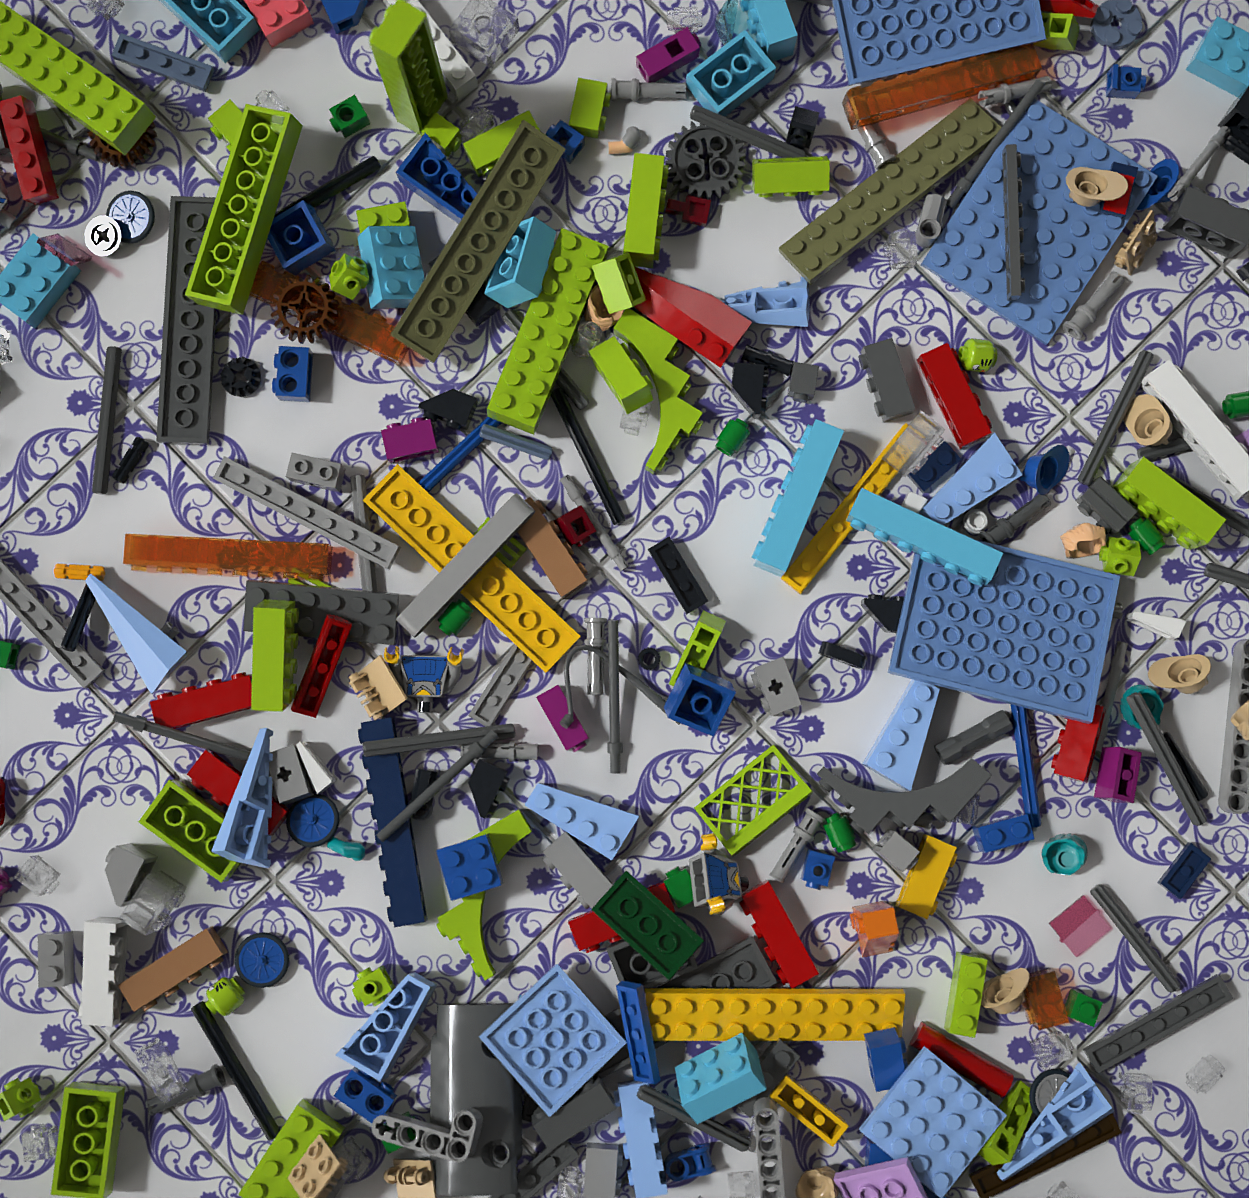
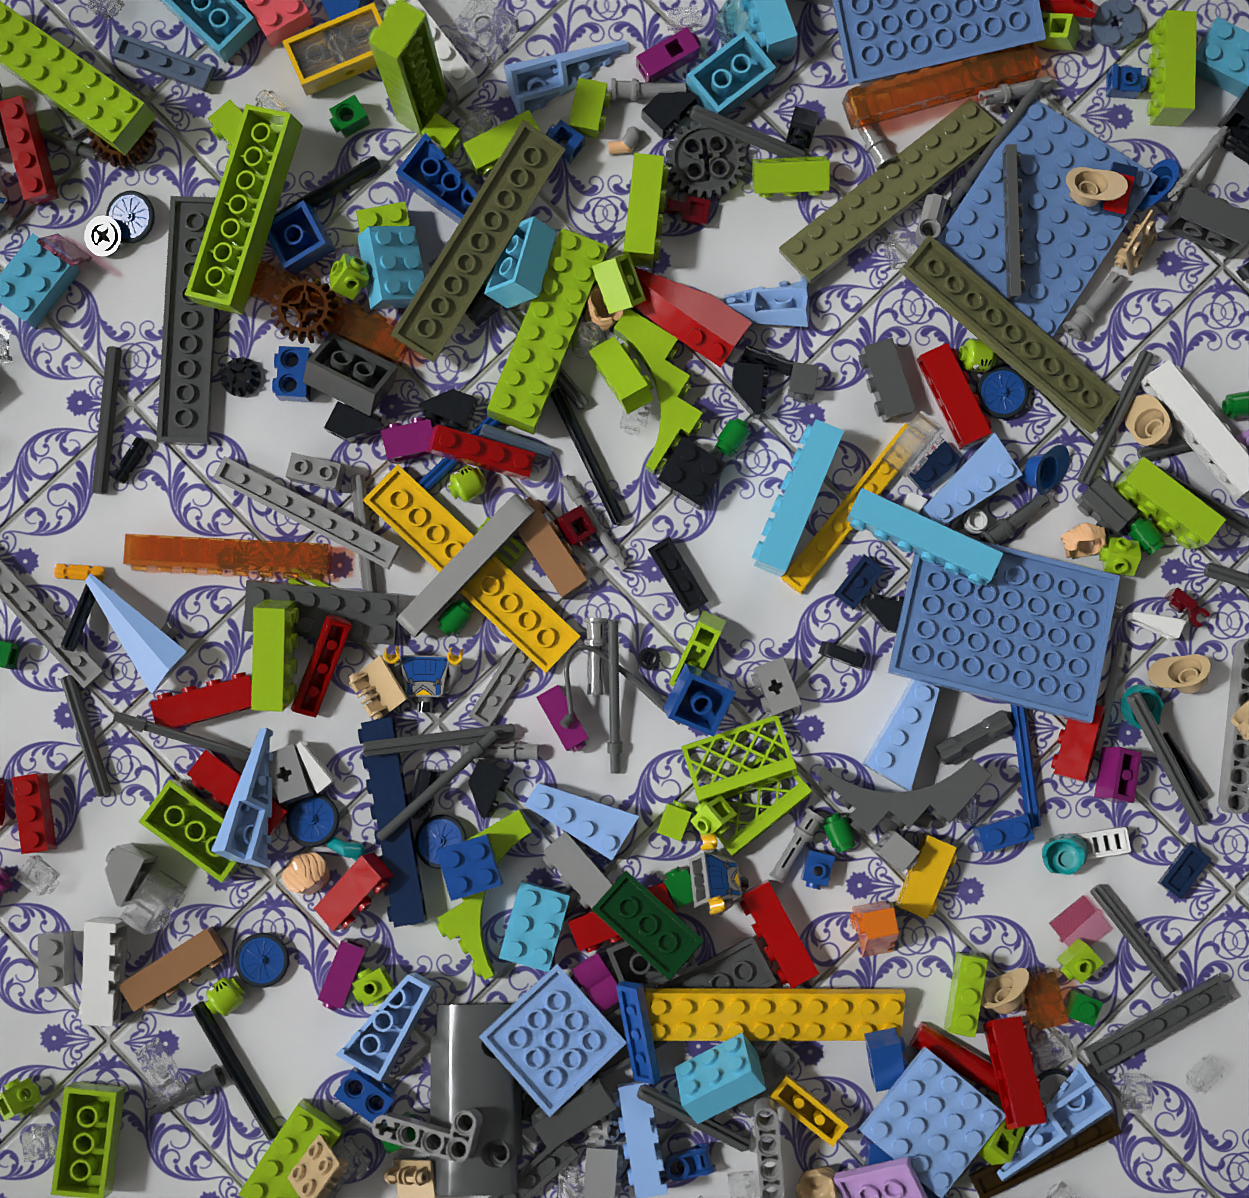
(34, 813): none -> red brick
(86, 736): none -> dark grey axle
(306, 873): none -> light nougat hair
(334, 49): none -> brick
(342, 974): none -> magenta brick
(350, 374): none -> dark grey brick
(351, 424): none -> black slope
(354, 892): none -> red brick
(435, 834): none -> blue wheel
(467, 483): none -> lime head
(480, 452): none -> red brick
(534, 926): none -> medium azure brick
(541, 79): none -> light blue wedge
(596, 981): none -> magenta brick
(604, 1130): none -> light grey gear
(667, 110): none -> black slope
(674, 820): none -> lime brick
(691, 473): none -> black brick
(708, 817): none -> lime brick
(747, 780): none -> lime fence
(858, 582): none -> dark blue plate
(1002, 392): none -> blue wheel
(1010, 334): none -> olive plate
(1015, 1073): none -> red brick
(1079, 961): none -> lime brick
(1123, 839): none -> white slope
(1172, 68): none -> lime brick
(1183, 603): none -> dark red plate

